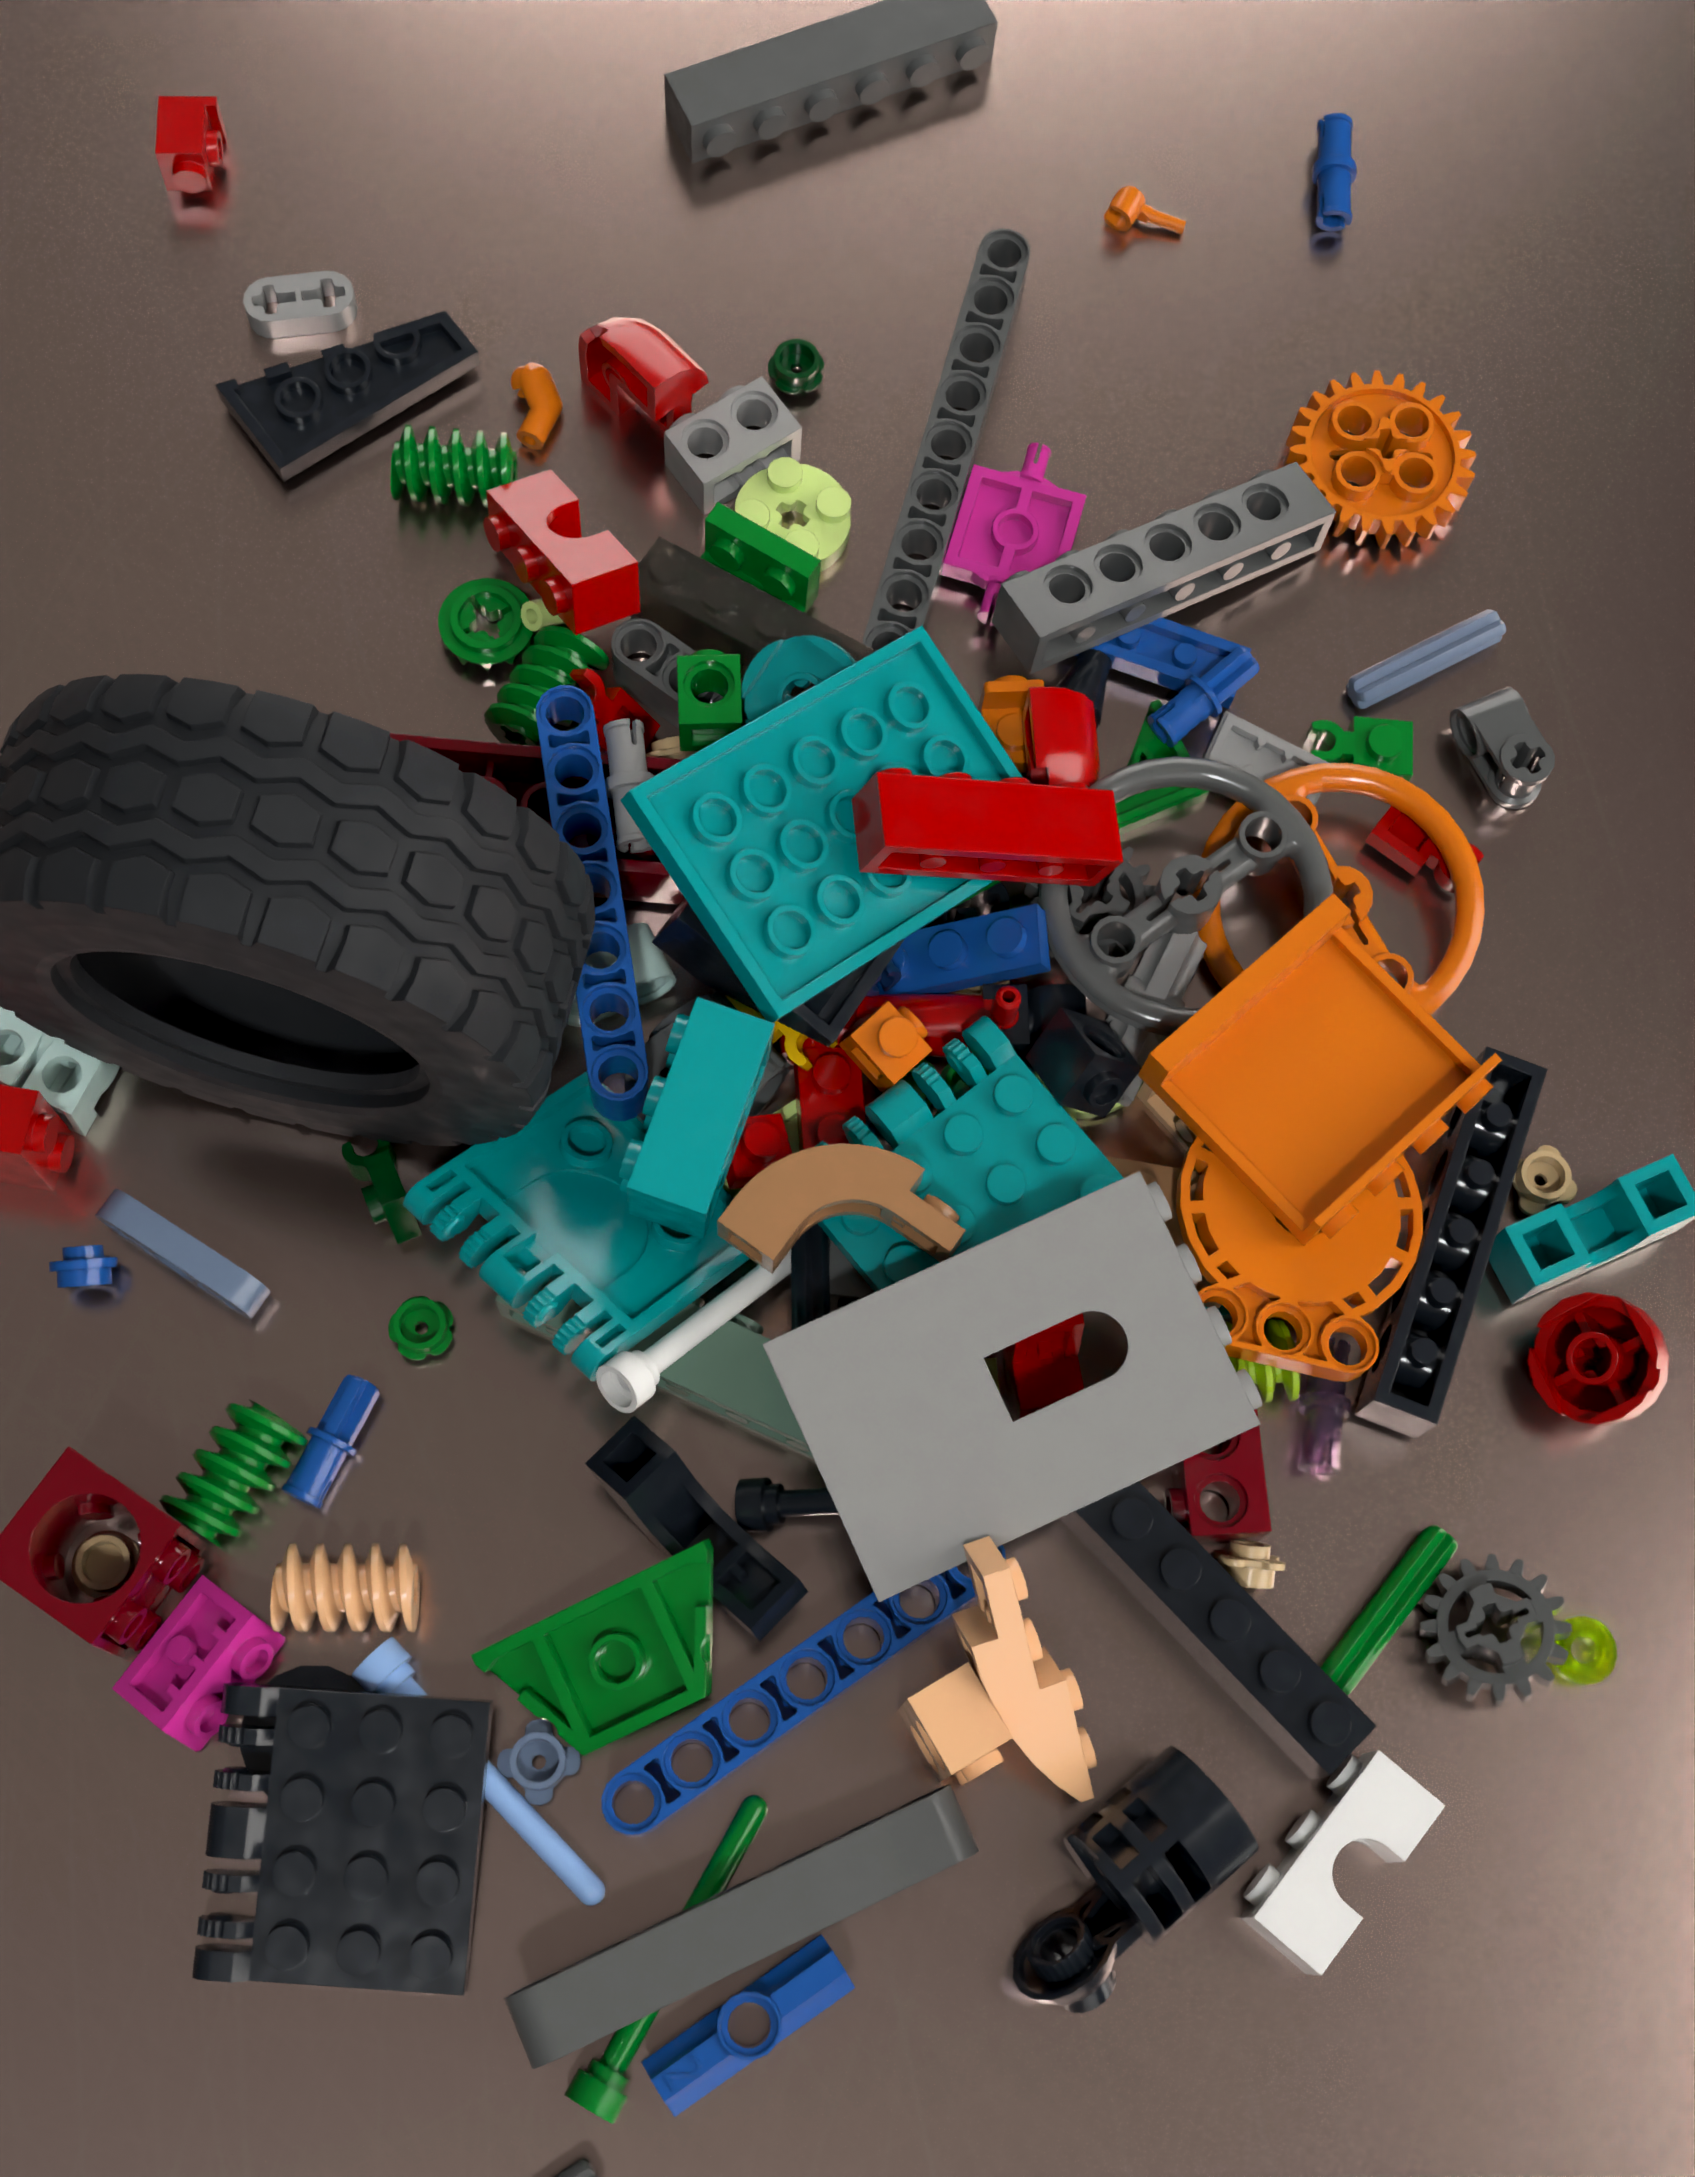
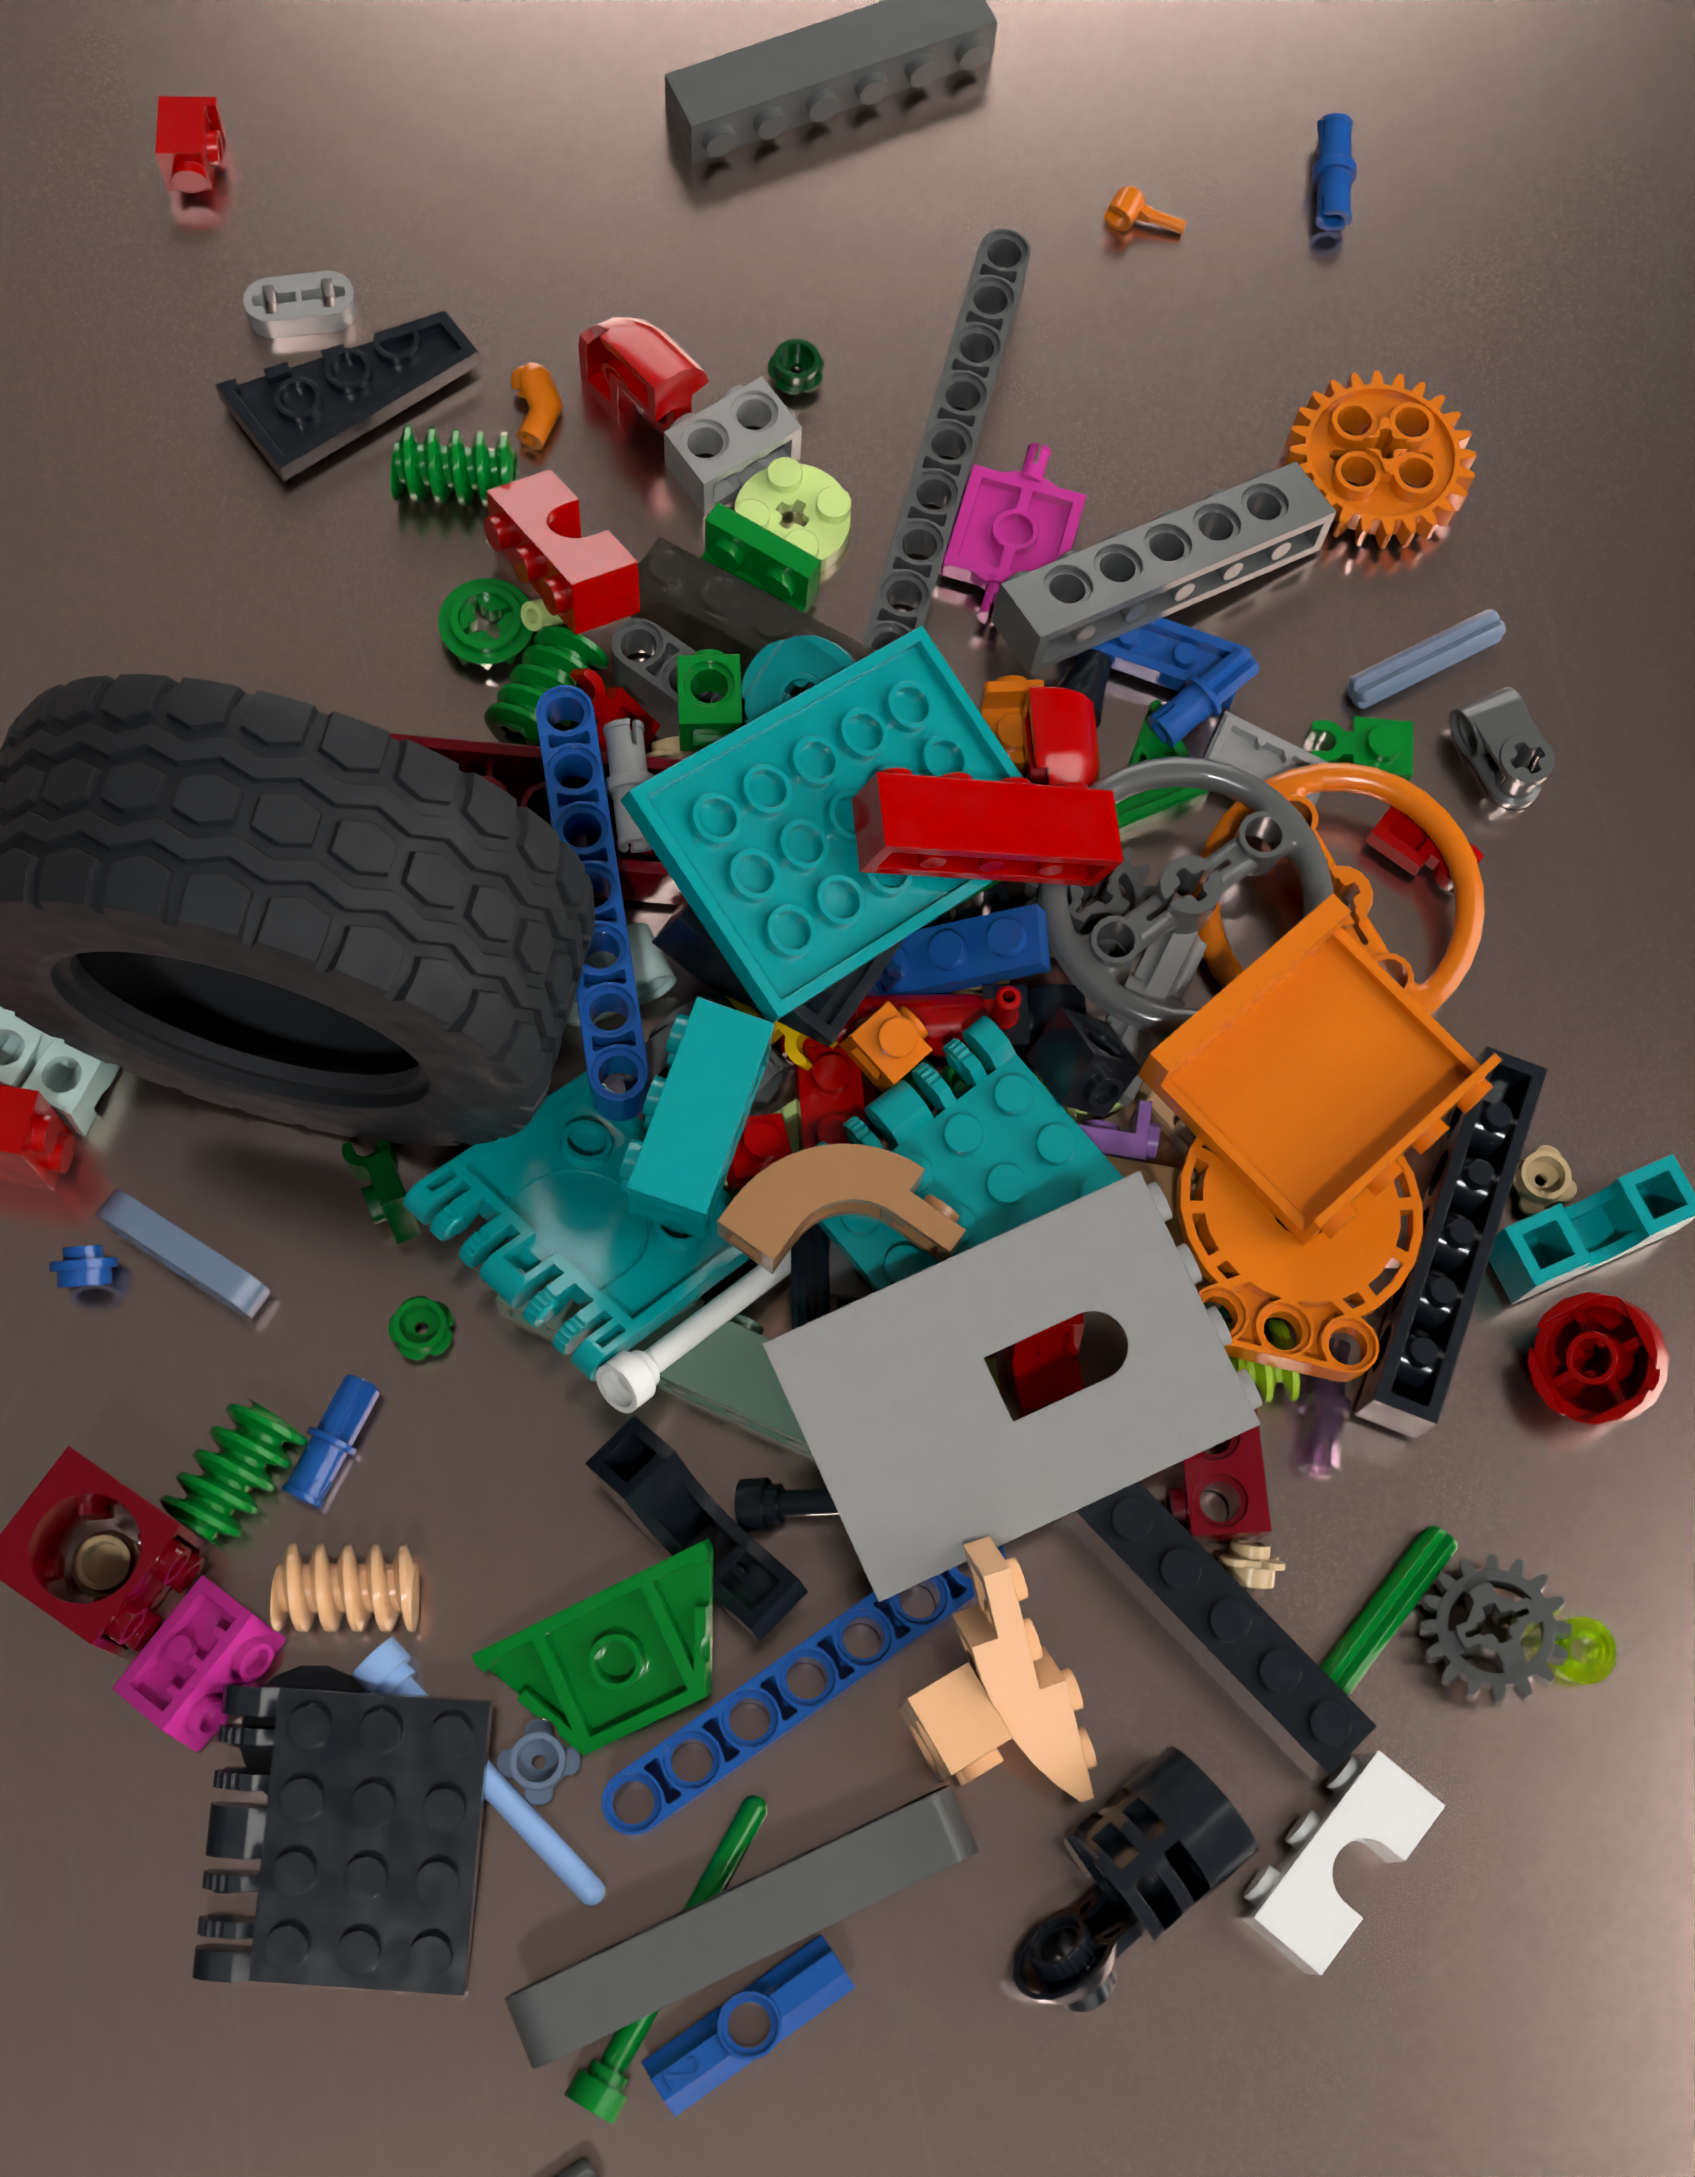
(1137, 1144): none -> medium lavender bracket

